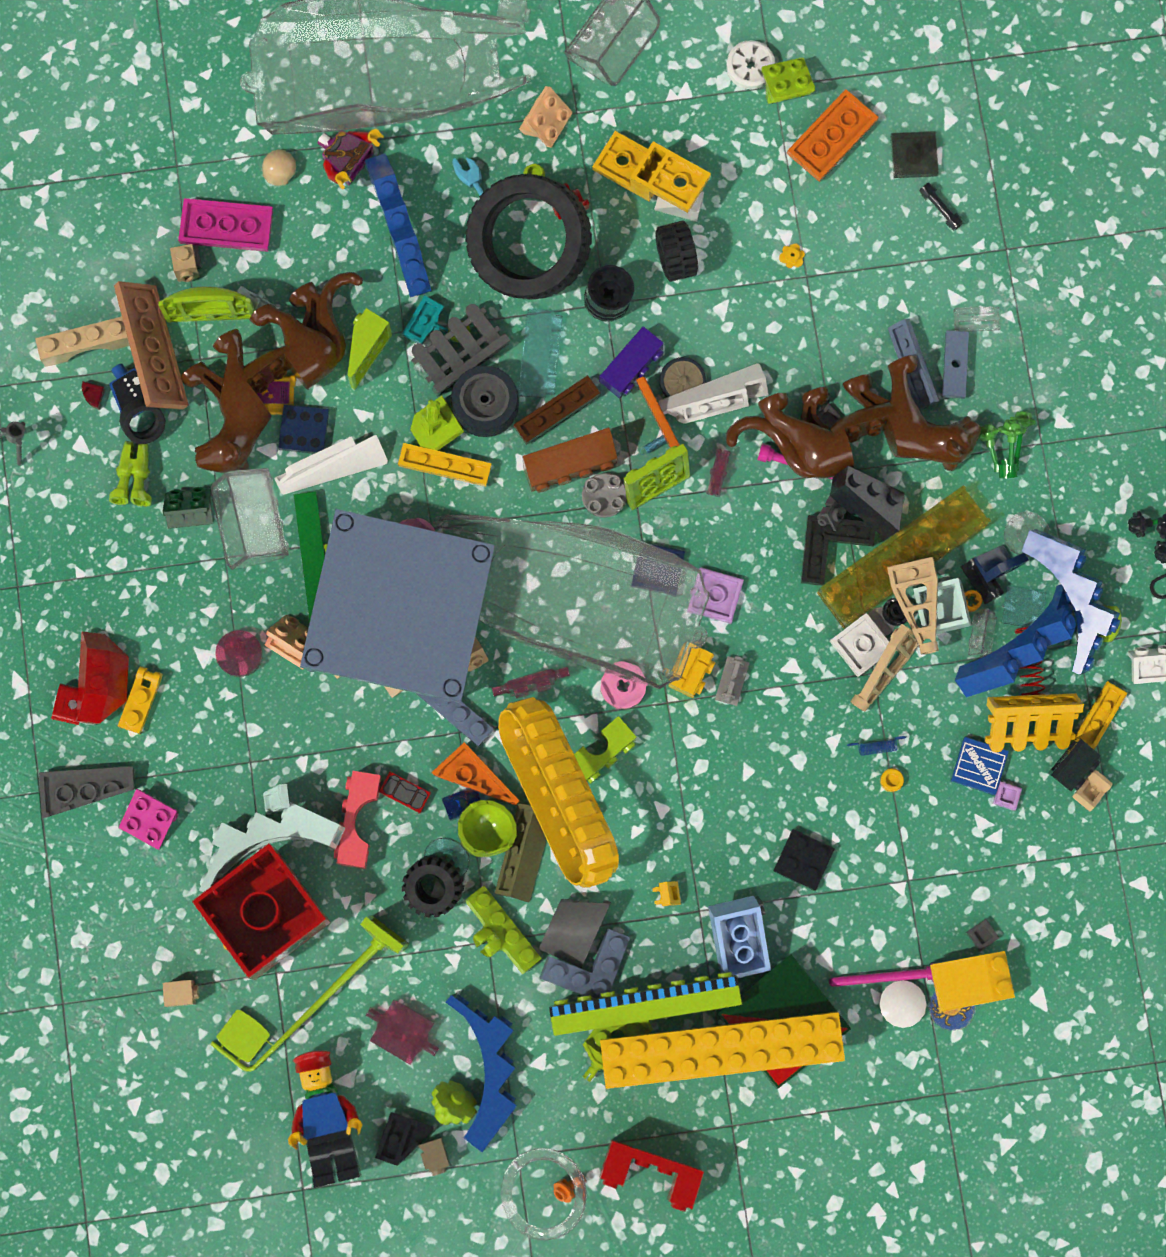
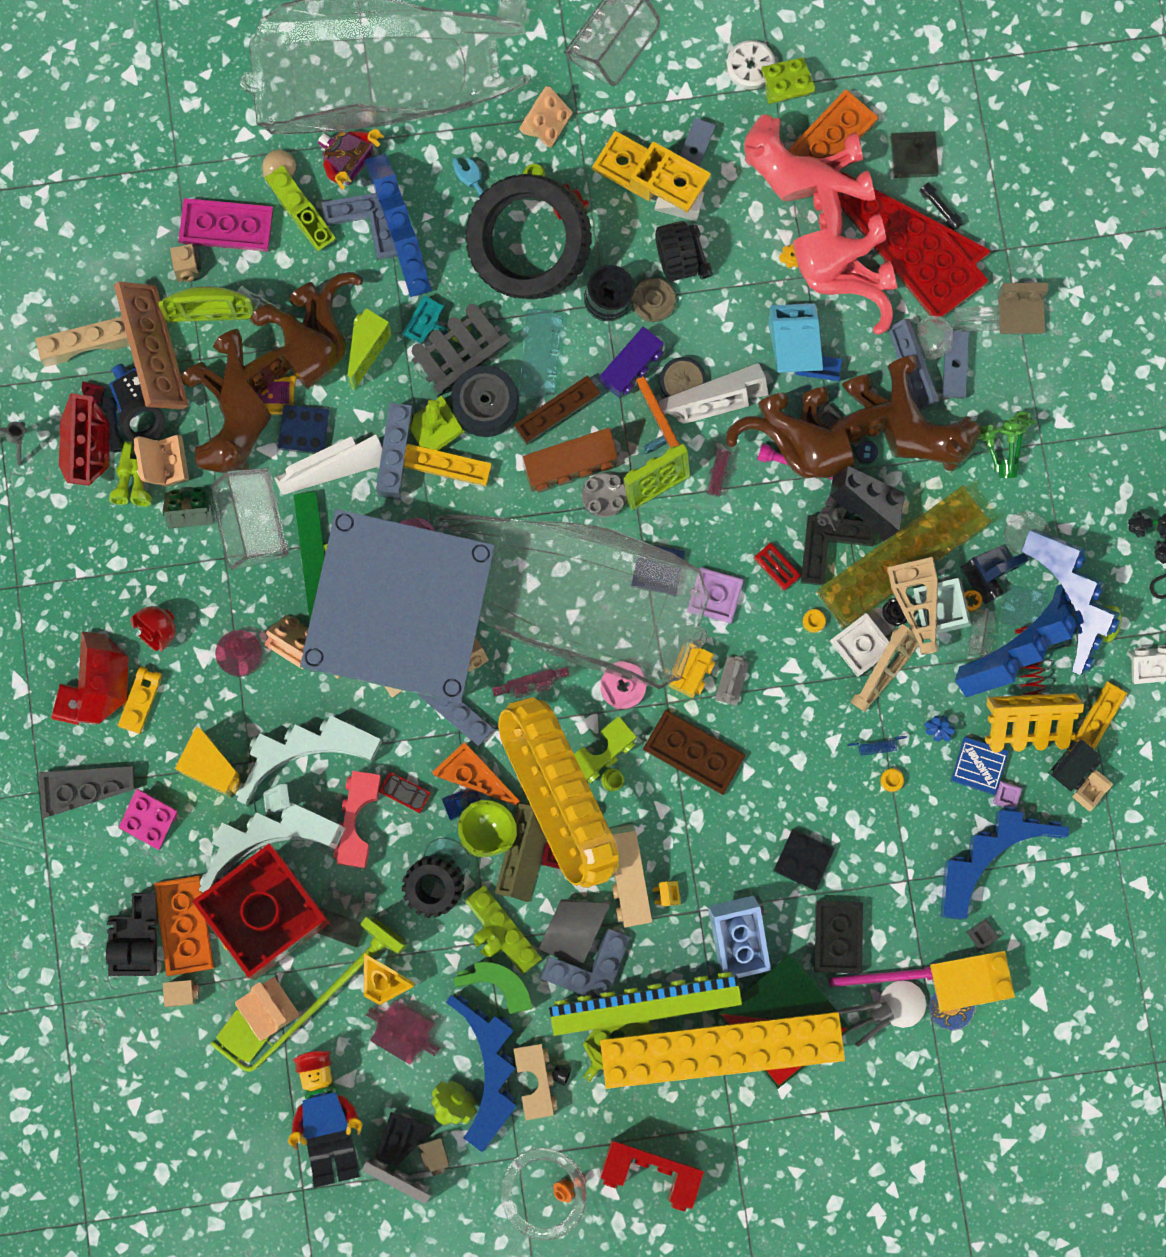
(83, 441): none -> red wedge
(110, 407): none -> black bar
(132, 941): none -> black plate
(155, 626): none -> red cylinder
(161, 461): none -> light nougat bracket
(182, 927): none -> orange tile
(207, 765): none -> yellow slope
(267, 1008): none -> light nougat bracket
(299, 208): none -> lime slope
(335, 737): none -> light aqua arch
(345, 915): none -> clear smoke tile
(362, 208): none -> sand blue plate
(382, 982): none -> yellow slope
(393, 451): none -> sand blue arch
(397, 1180): none -> light grey plate
(510, 984): none -> bright green arch
(539, 1103): none -> tan arch
(548, 858): none -> dark red tile
(561, 1074): none -> black hinge
(612, 779): none -> lime plate
(629, 879): none -> tan wedge
(653, 300): none -> dark tan tile
(694, 752): none -> reddish brown tile
(697, 141): none -> sand blue tile
(704, 268): none -> black bar
(795, 337): none -> medium azure slope
(796, 575): none -> red tile
(814, 620): none -> yellow tile
(825, 256): none -> coral animal
(830, 370): none -> blue panel
(838, 937): none -> pearl dark grey plate
(866, 452): none -> dark blue tile
(880, 1014): none -> dark grey plant
(924, 254): none -> red wing
(934, 336): none -> clear dish
(940, 728): none -> blue plant
(962, 876): none -> blue arch
(1022, 308): none -> dark tan bracket

